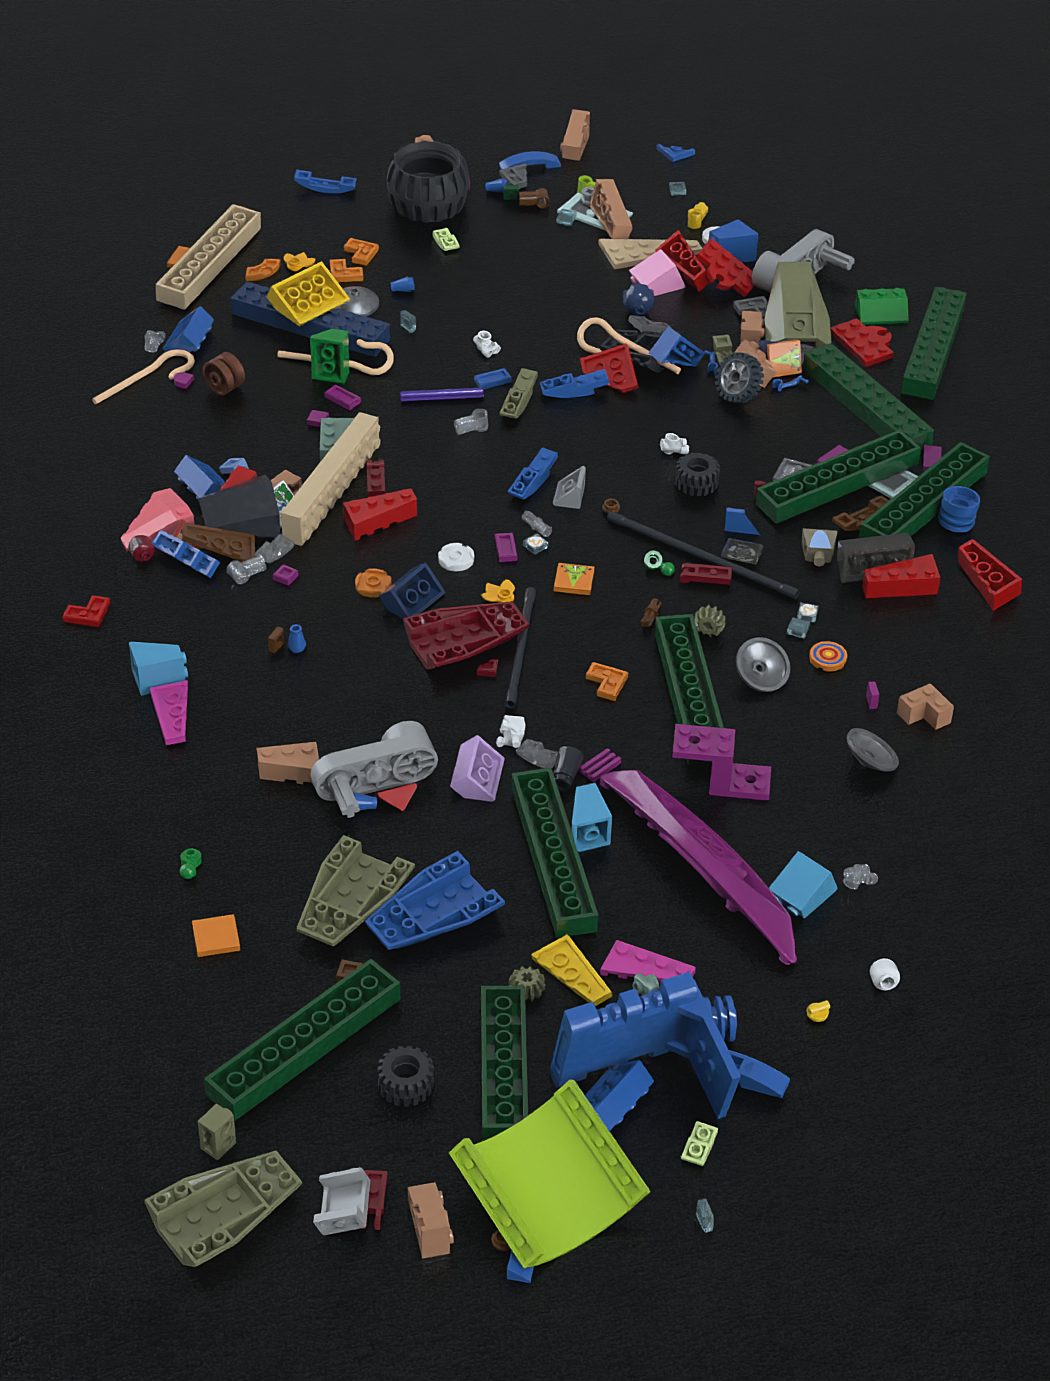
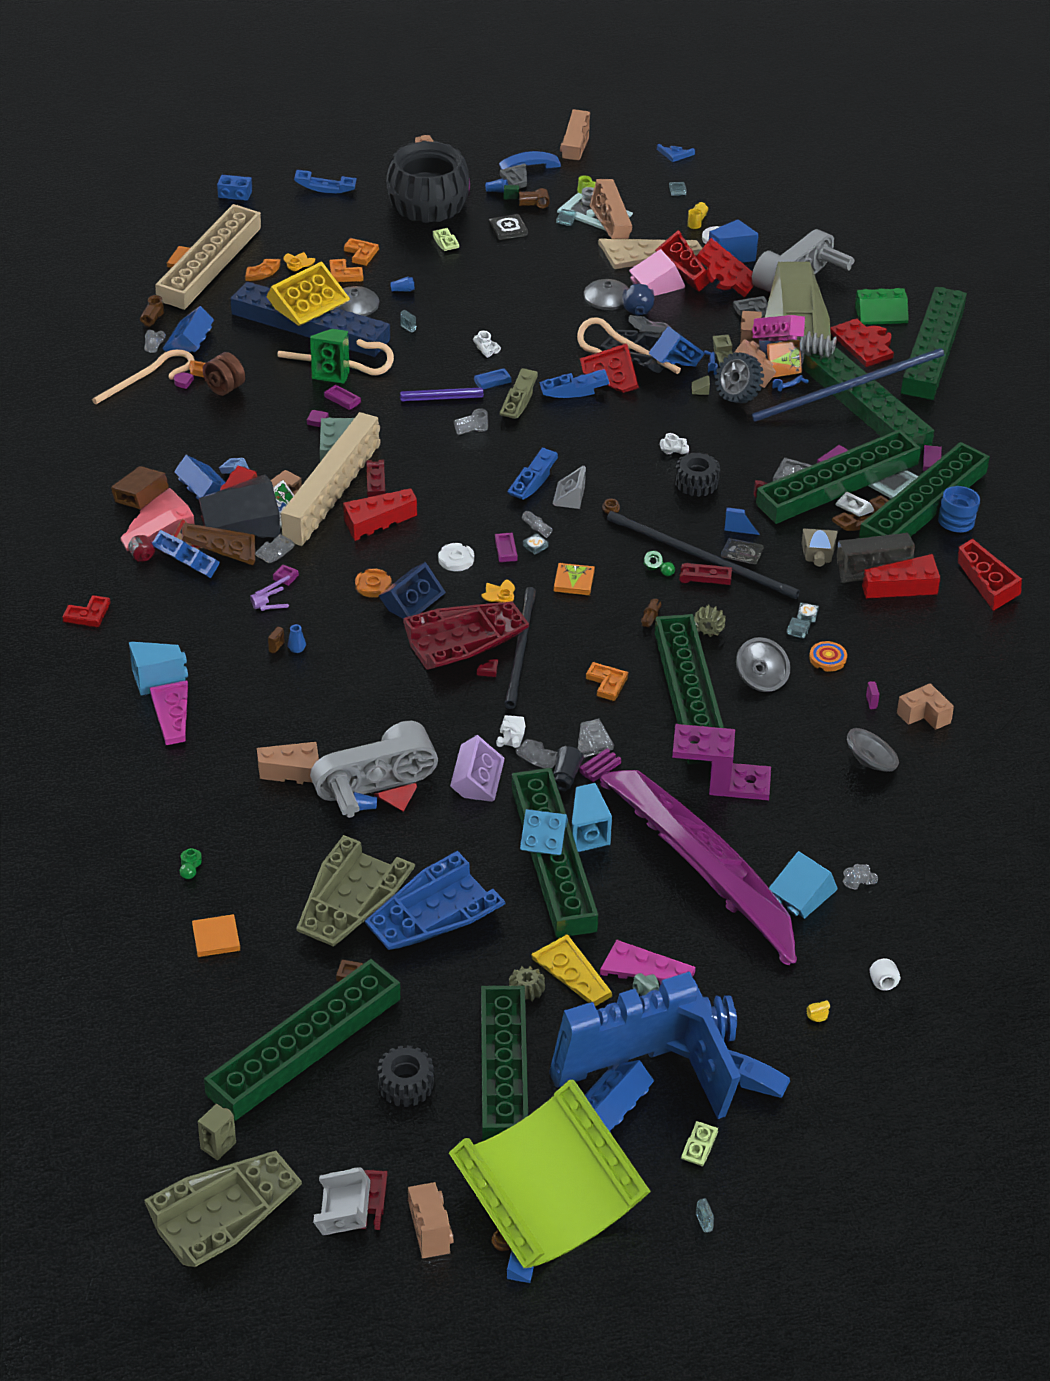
(140, 487): none -> reddish brown brick
(153, 310): none -> reddish brown piece
(196, 368): none -> orange tile
(234, 187): none -> blue brick
(242, 571): clear piece -> none
(260, 599): none -> medium lavender plant
(508, 226): none -> clear smoke tile
(543, 832): none -> dark azure bracket
(593, 738): none -> clear wing
(605, 294): none -> flat silver dish
(701, 386): none -> olive slope
(778, 328): none -> dark pink brick
(817, 344): none -> light grey piece
(847, 384): none -> dark blue piece
(854, 504): none -> white slope

